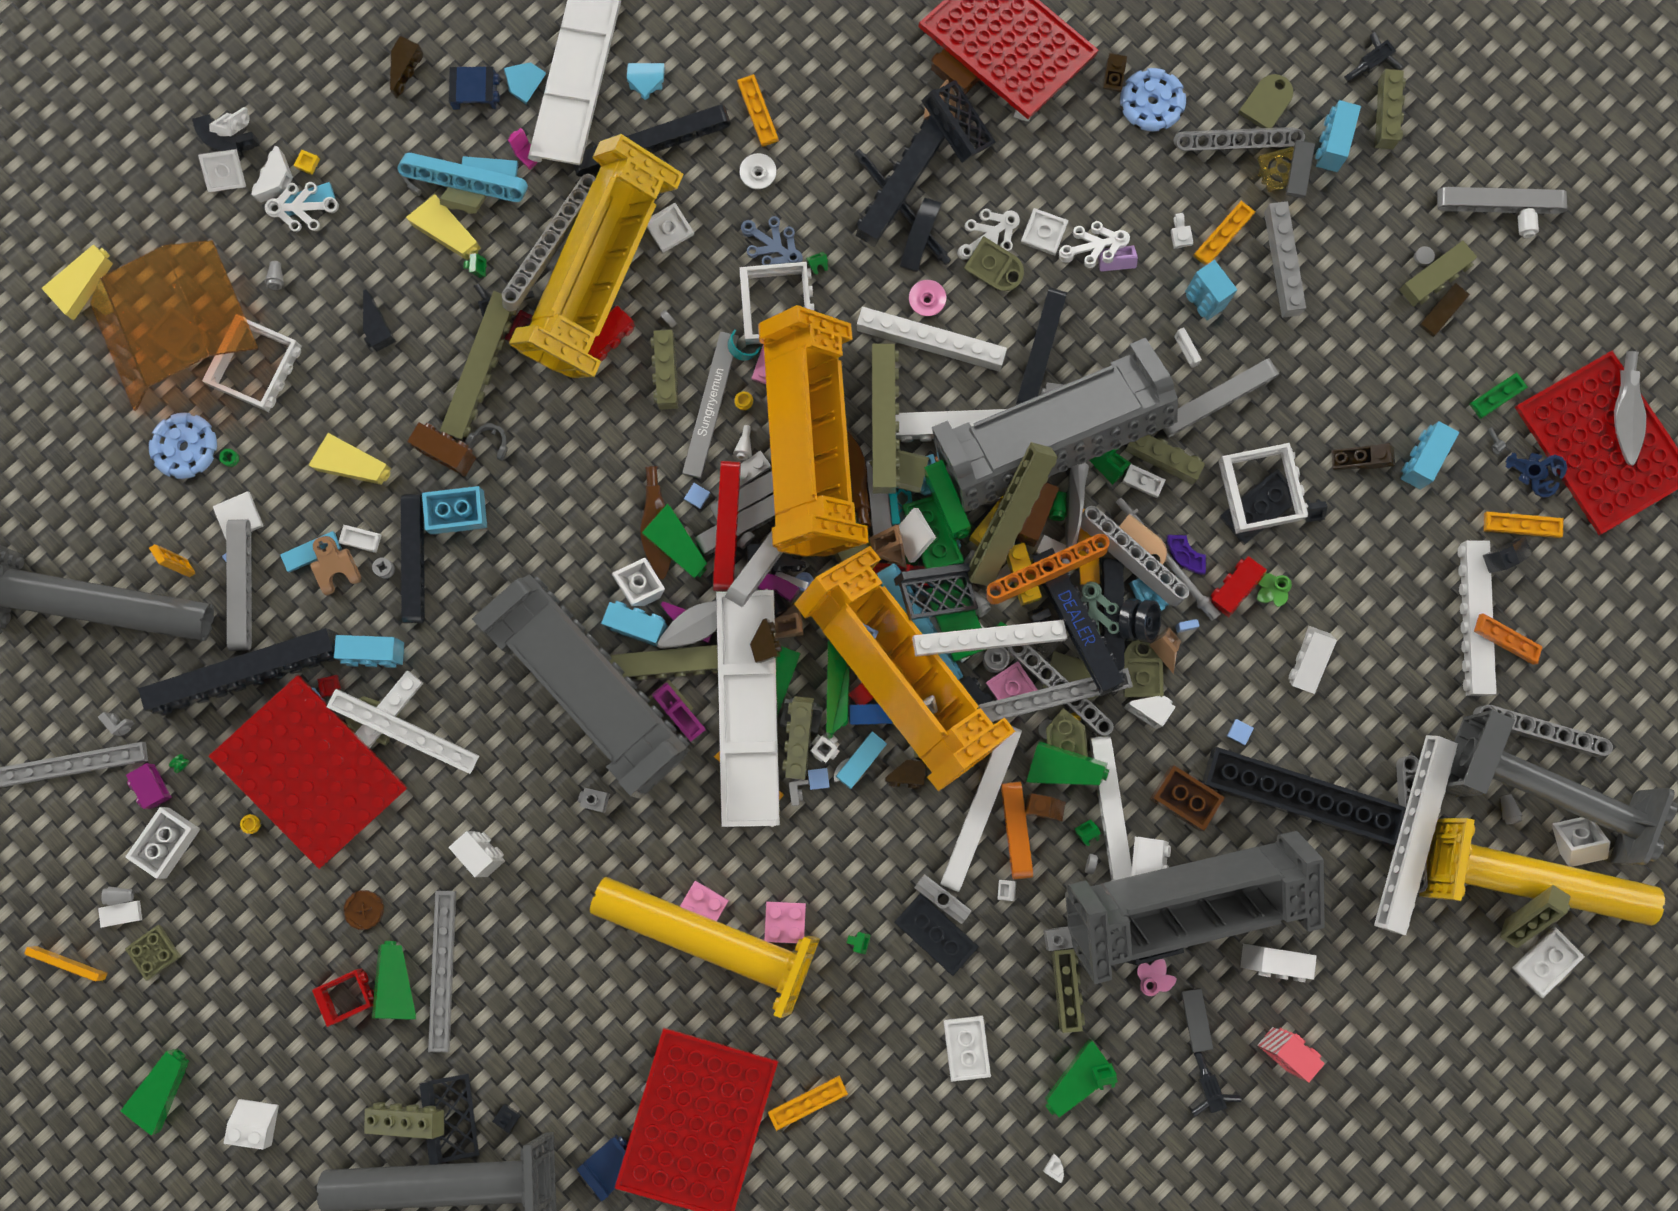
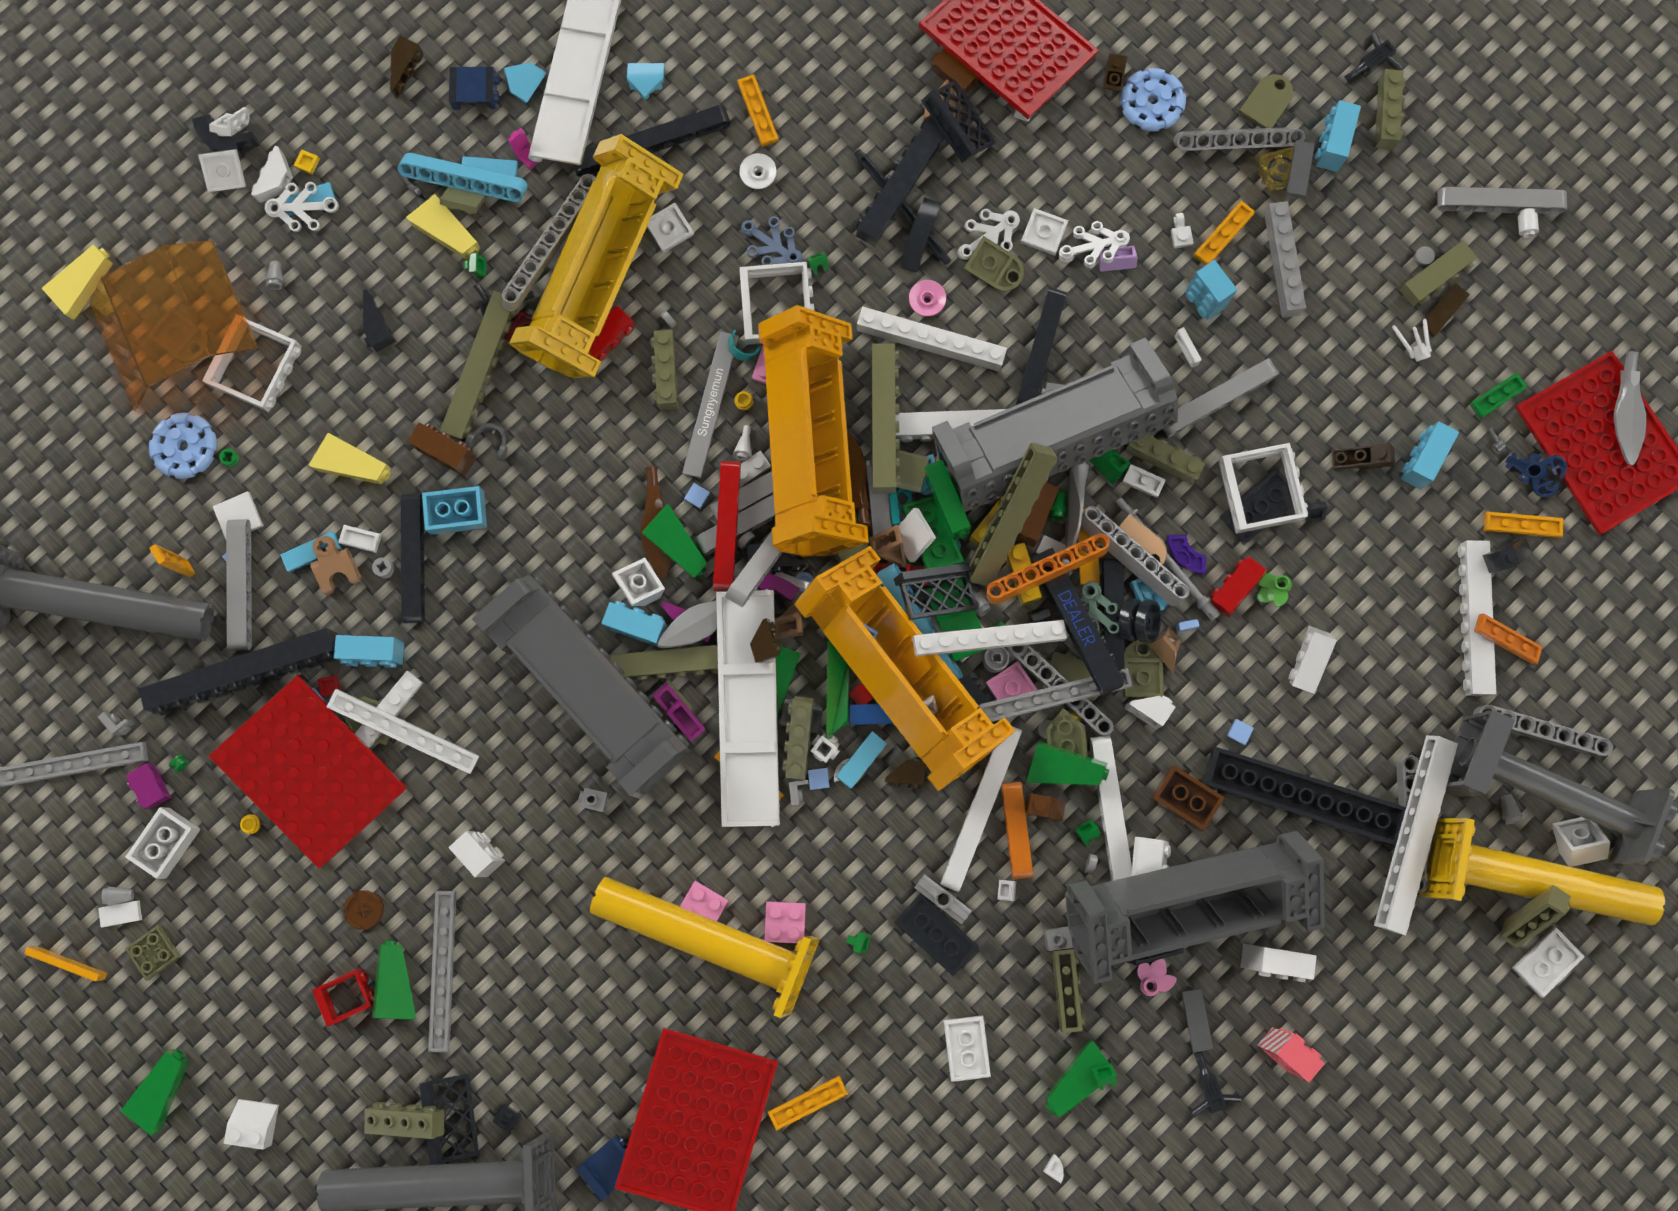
(1420, 351): none -> white plant

